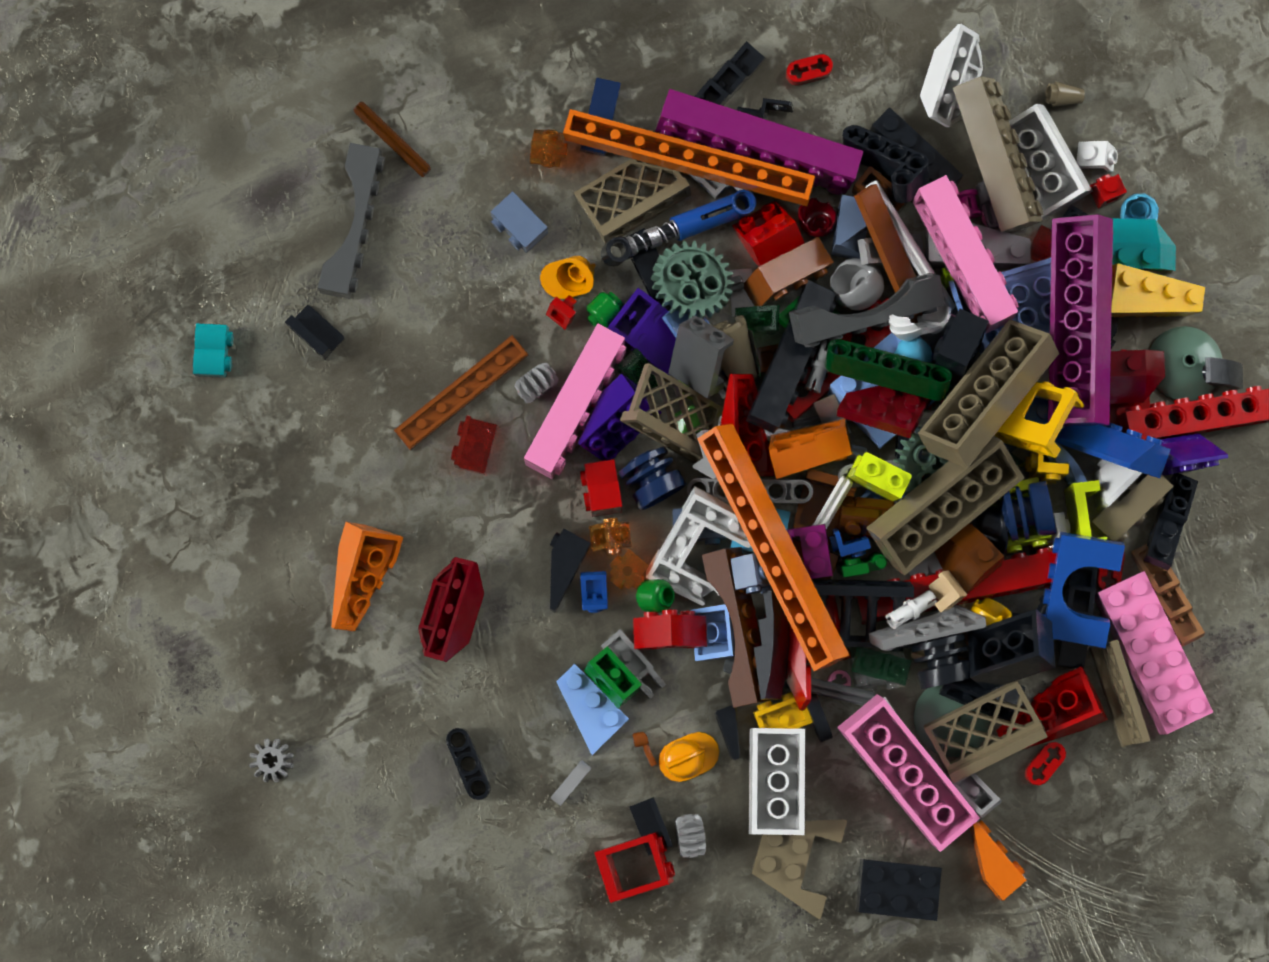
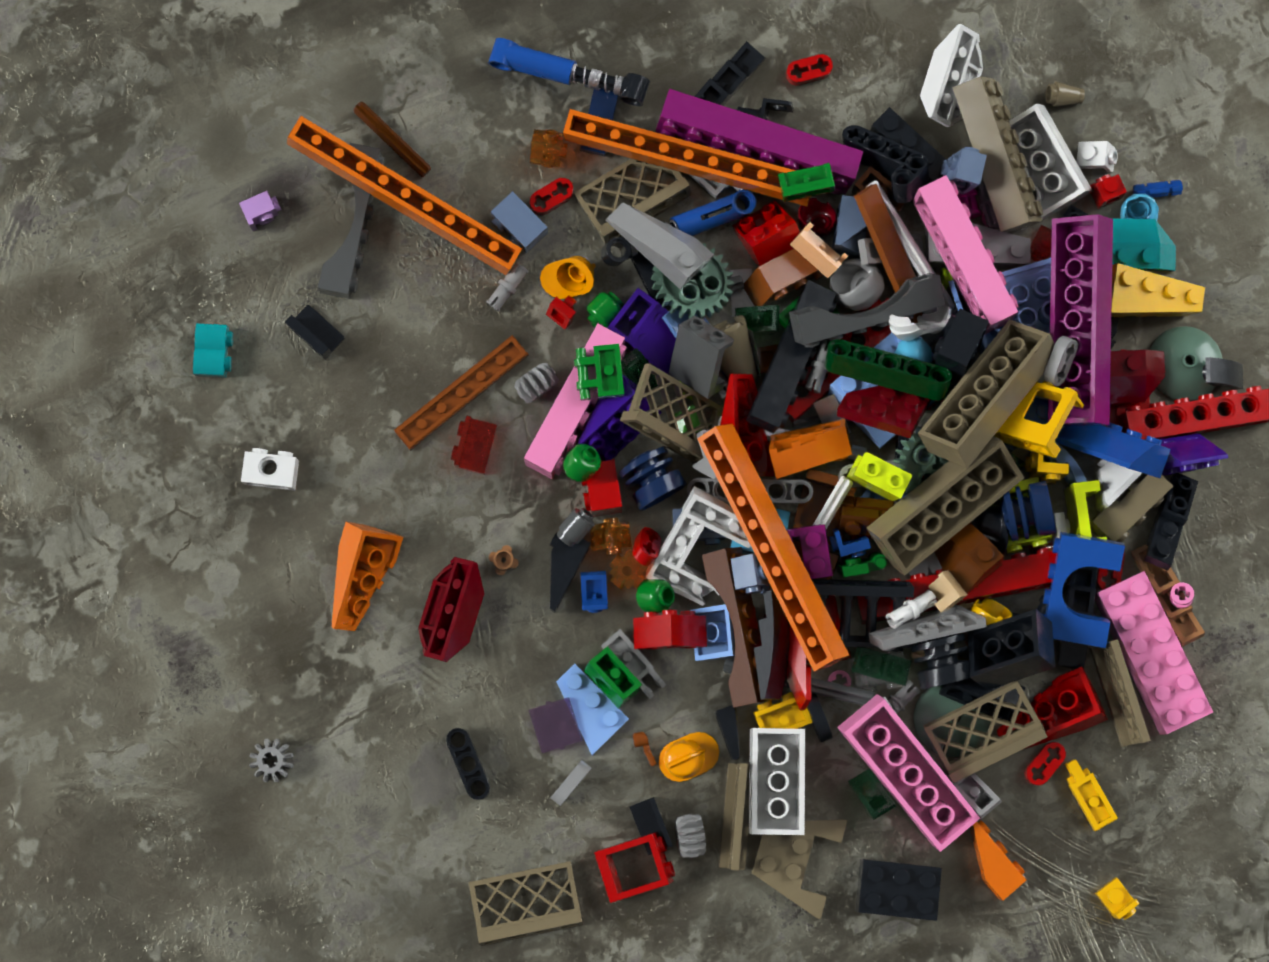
(260, 209): none -> lavender brick
(284, 476): none -> white brick
(403, 195): none -> orange brick
(505, 552): none -> medium nougat plate
(507, 286): none -> light grey pin
(510, 56): none -> piece
(529, 926): none -> dark tan fence
(548, 191): none -> red beam
(555, 725): none -> clear purple piece
(575, 526): none -> dark grey brick
(581, 462): none -> green head
(608, 372): none -> green plate
(646, 546): none -> red beam
(666, 247): none -> light grey wedge
(735, 818): none -> dark tan fence
(806, 182): none -> green hinge
(817, 251): none -> light nougat hinge
(871, 794): none -> clear green slope
(903, 697): none -> light grey pin
(965, 169): none -> sand blue brick
(1060, 360): none -> light grey beam
(1089, 796): none -> yellow hinge
(1117, 899): none -> yellow bracket
(1159, 189): none -> blue axle
(1175, 598): none -> bright pink bush

